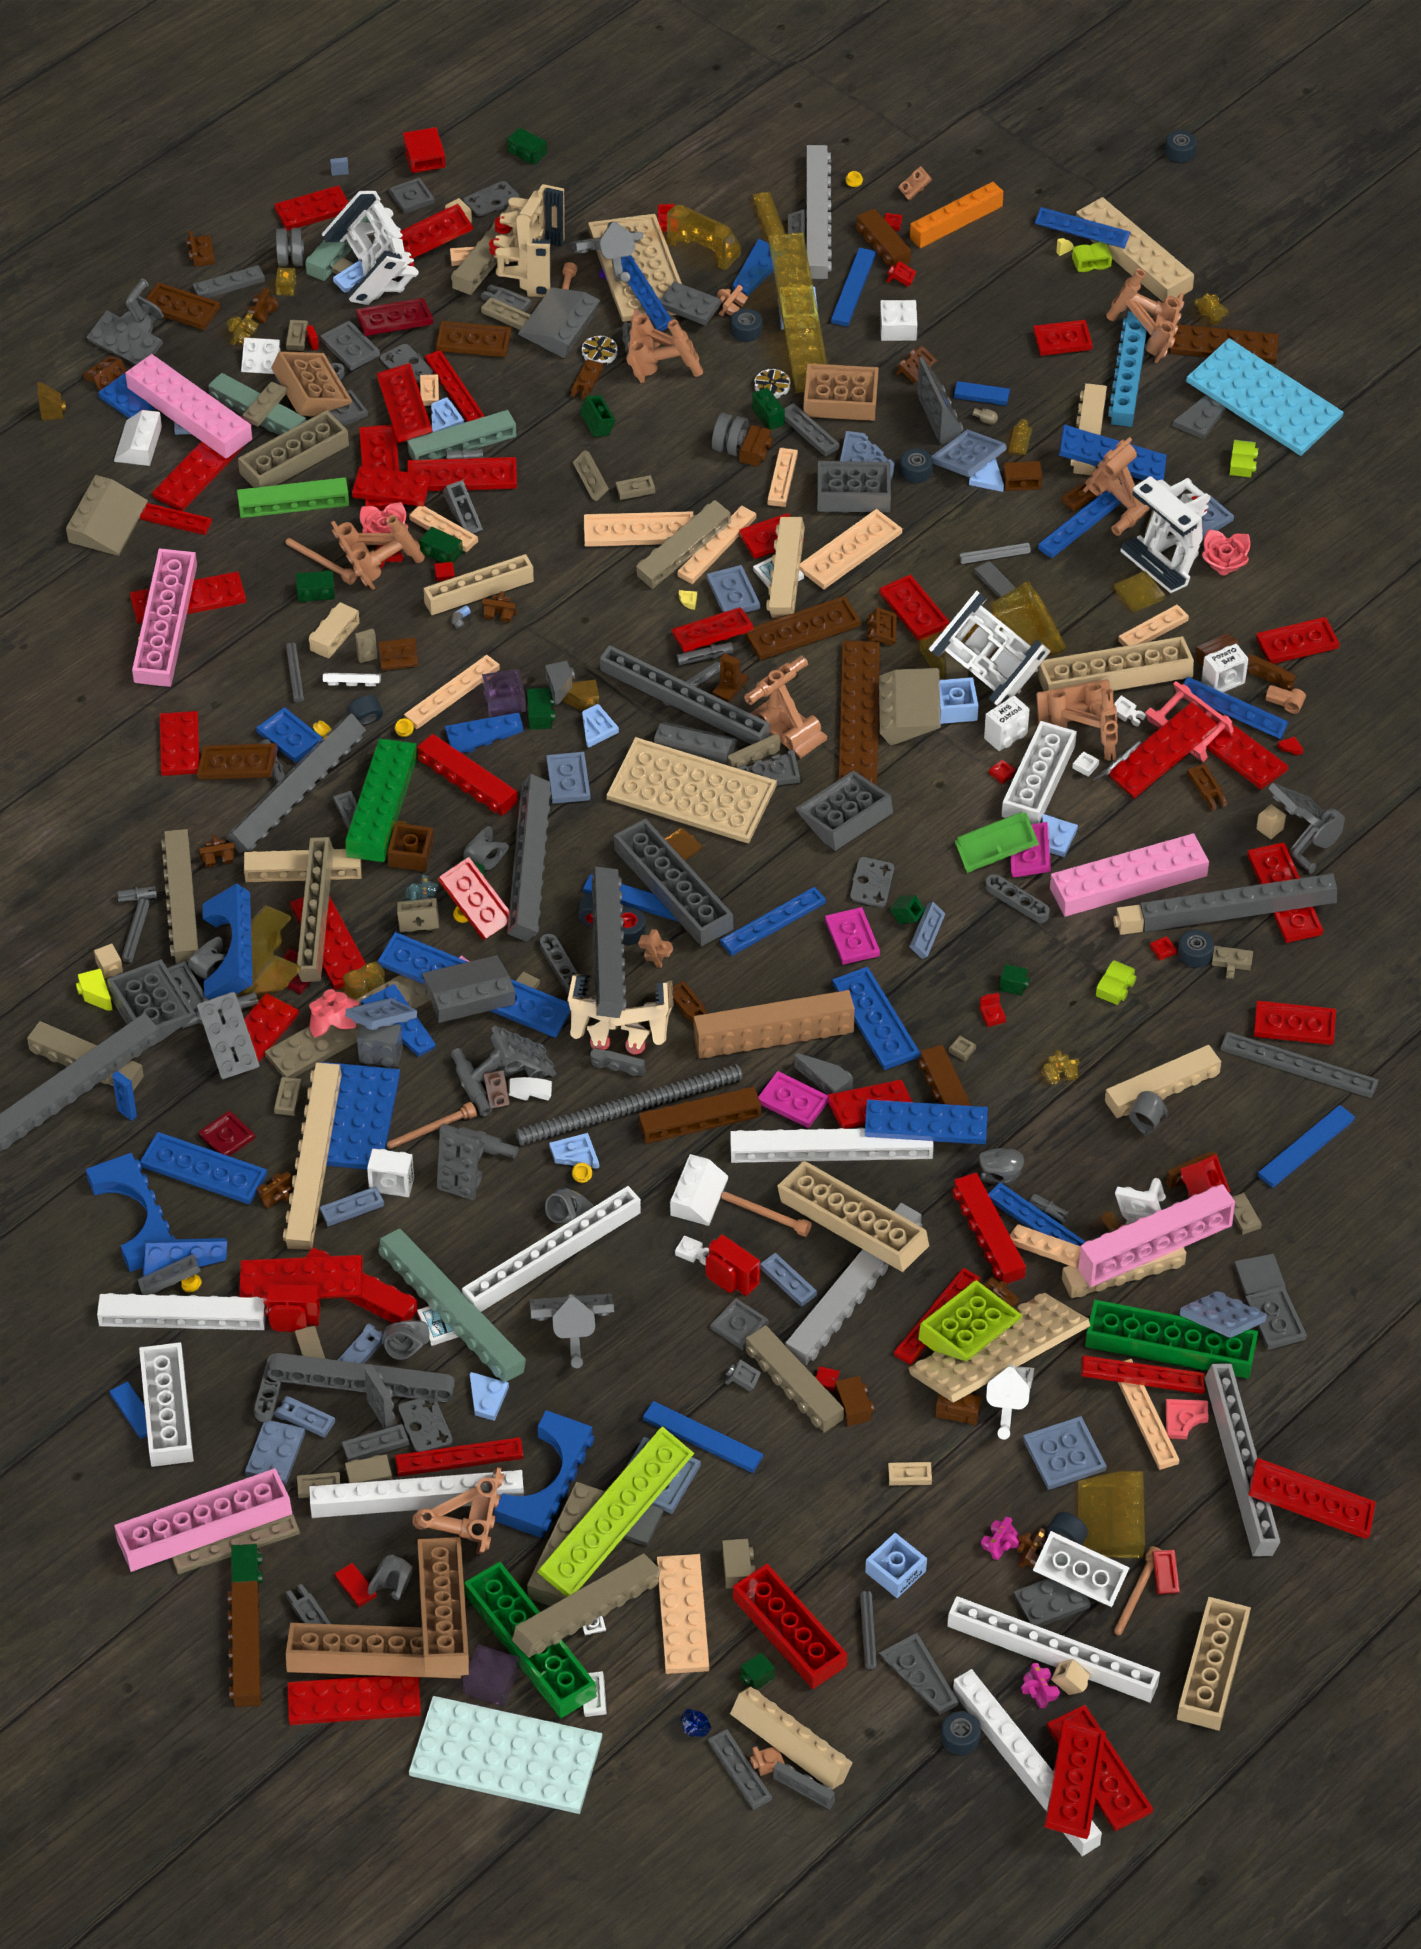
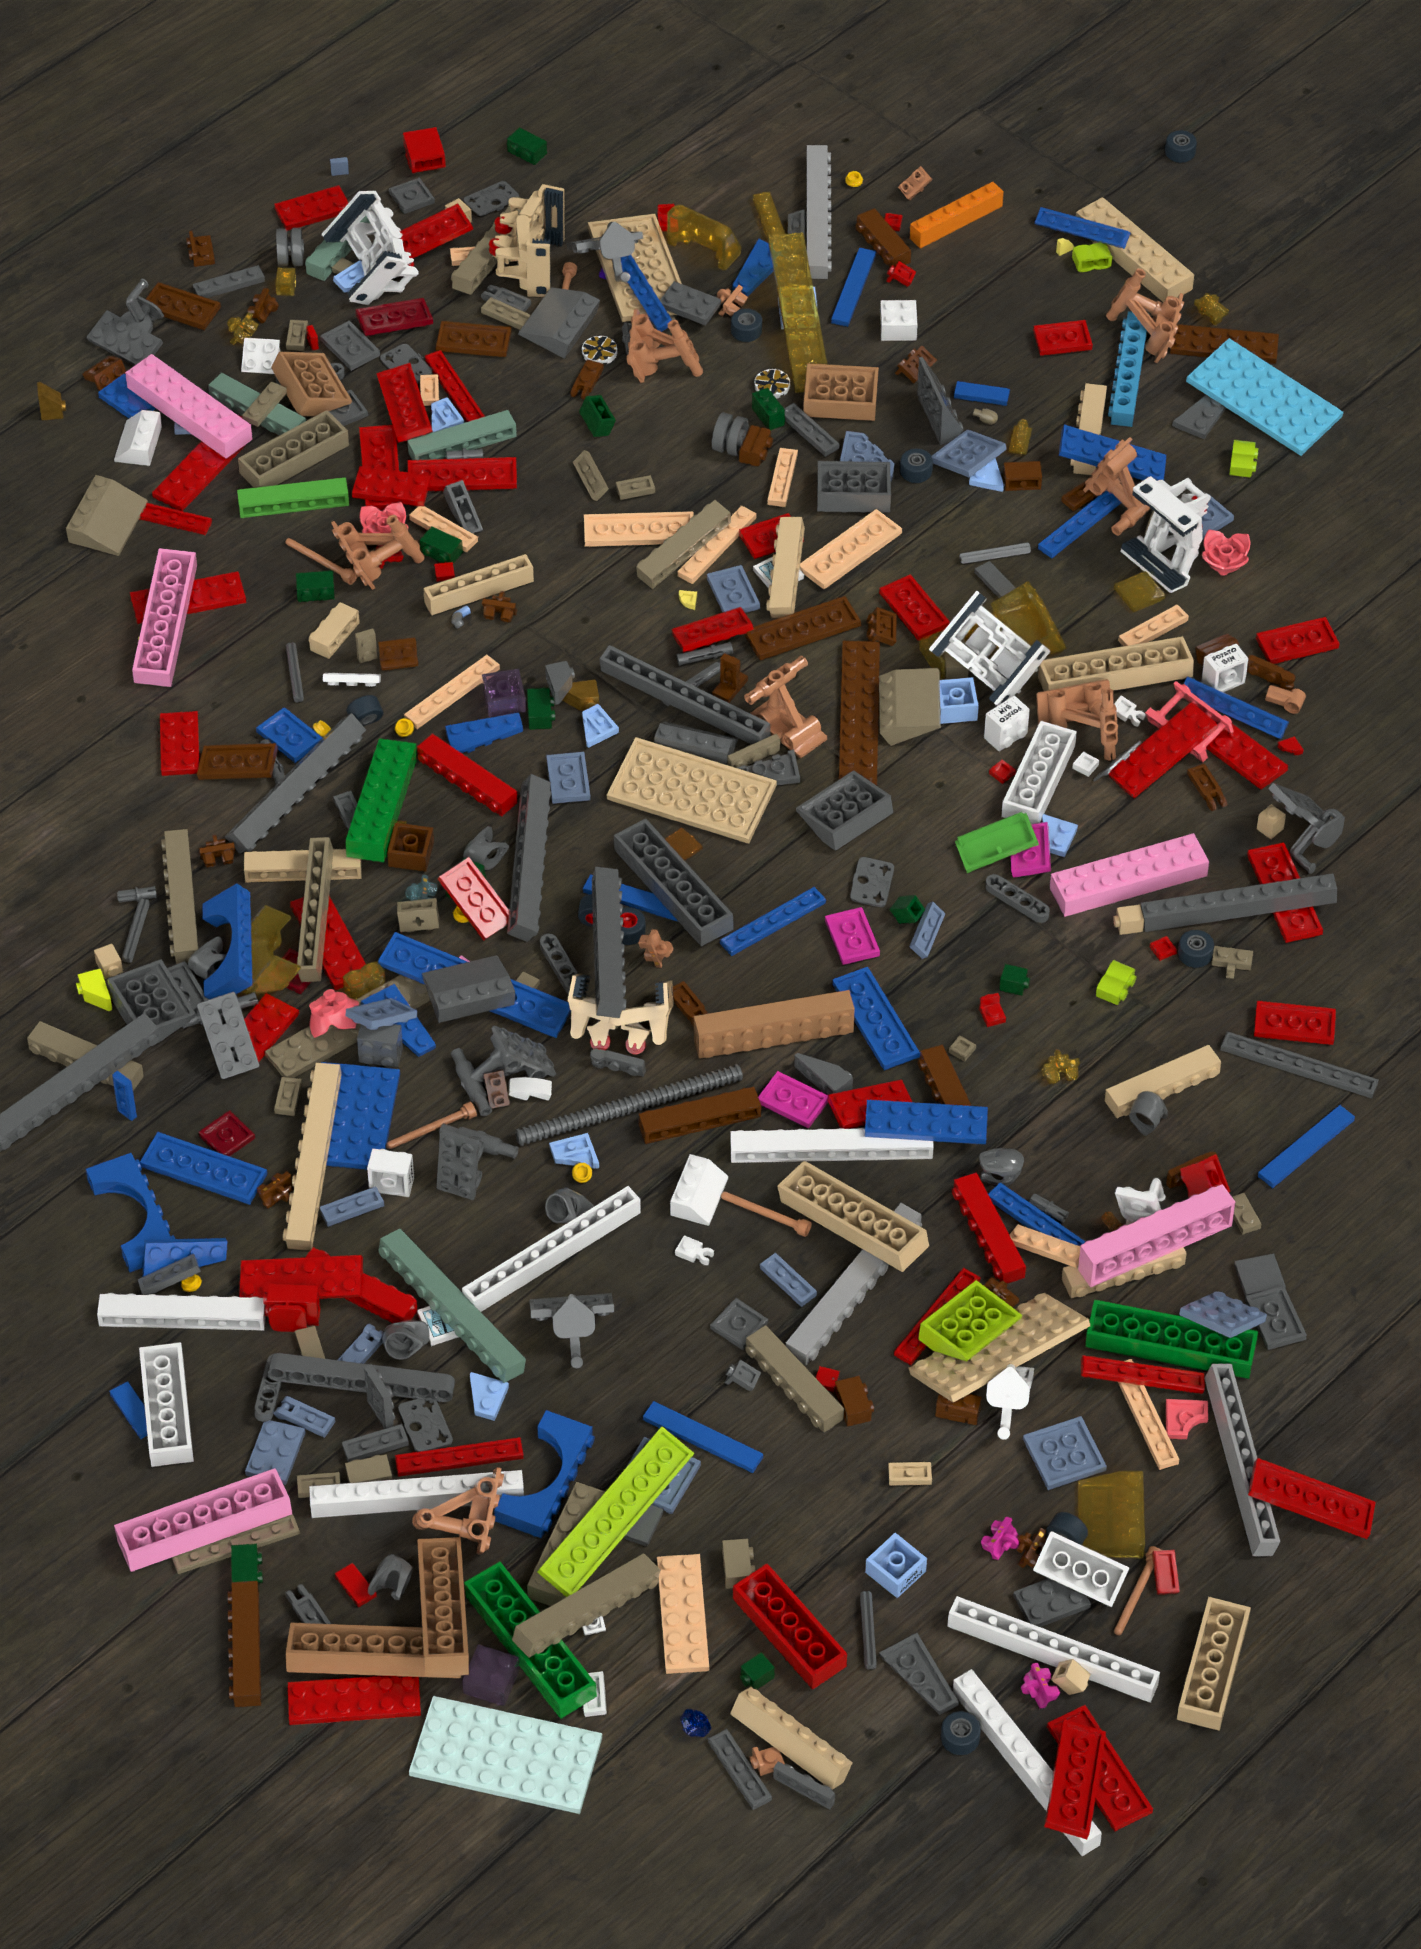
(732, 1266): red brick -> none

